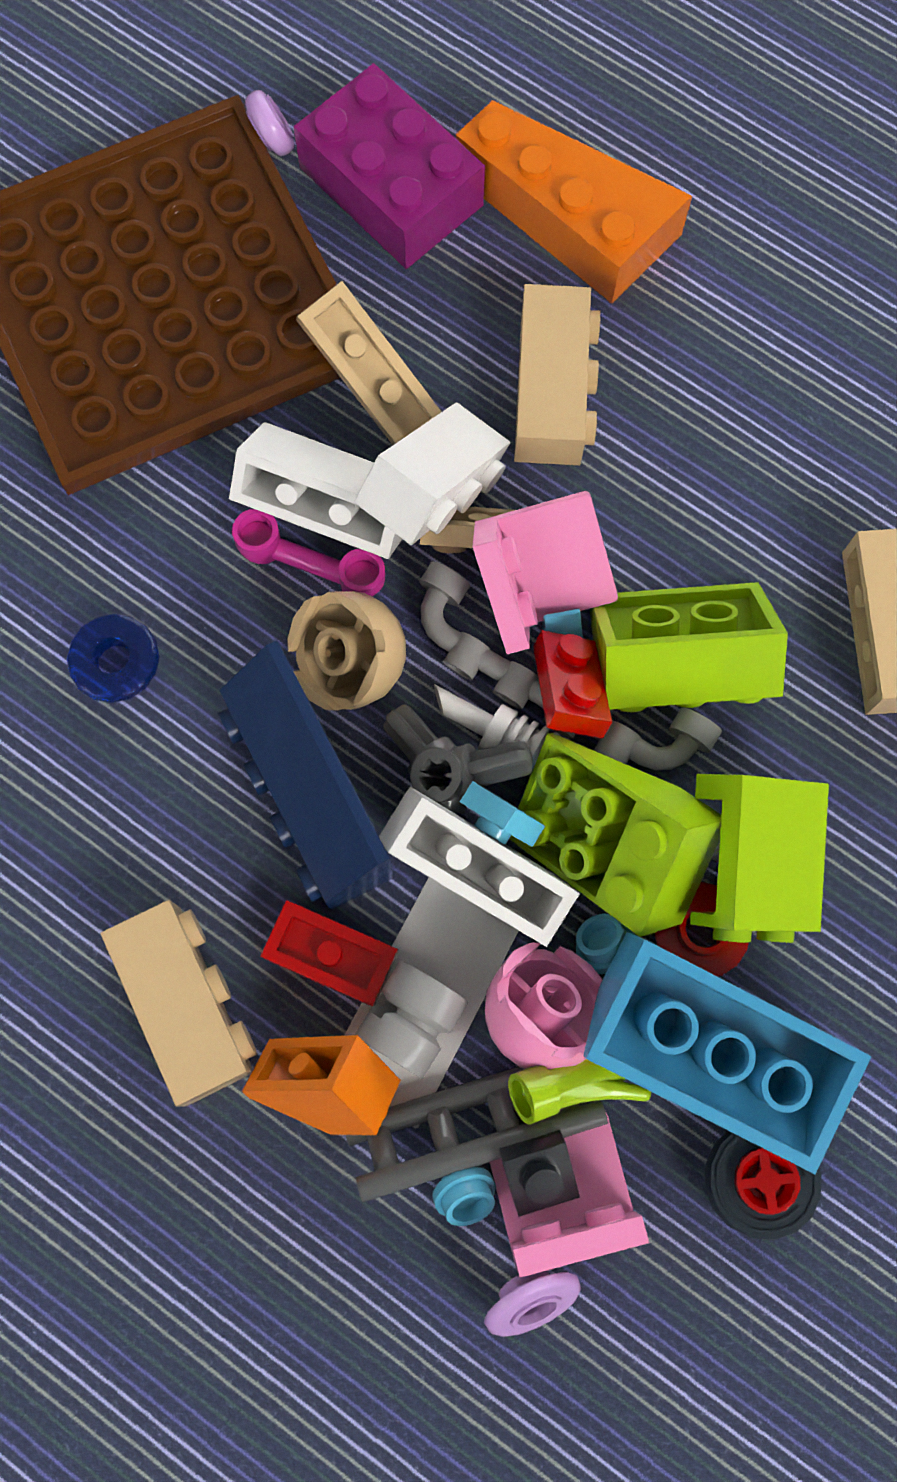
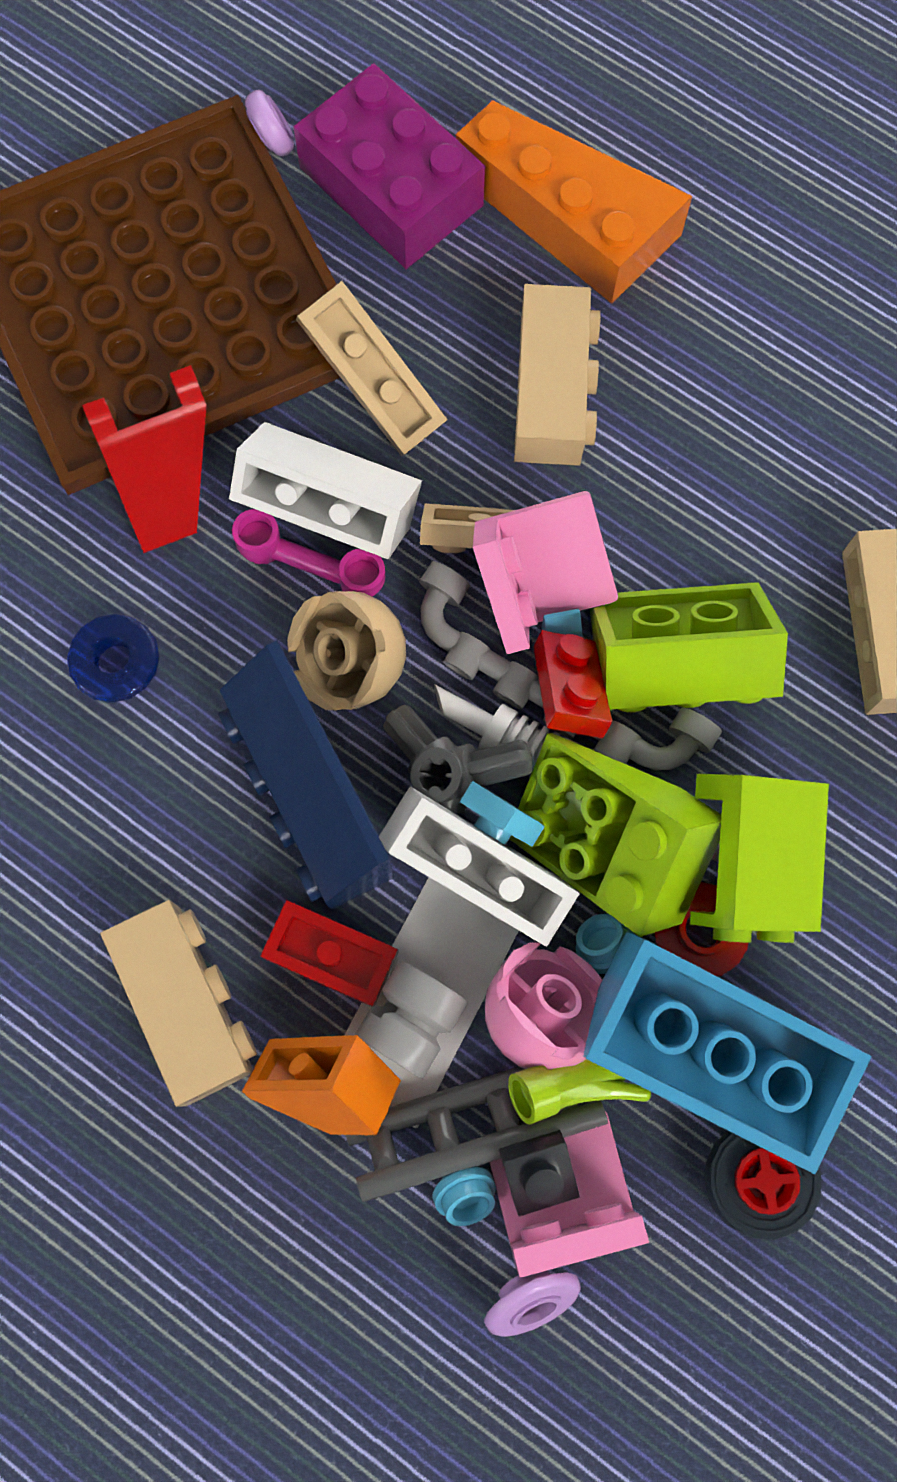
(157, 463): none -> red flag
(433, 474): white brick -> none

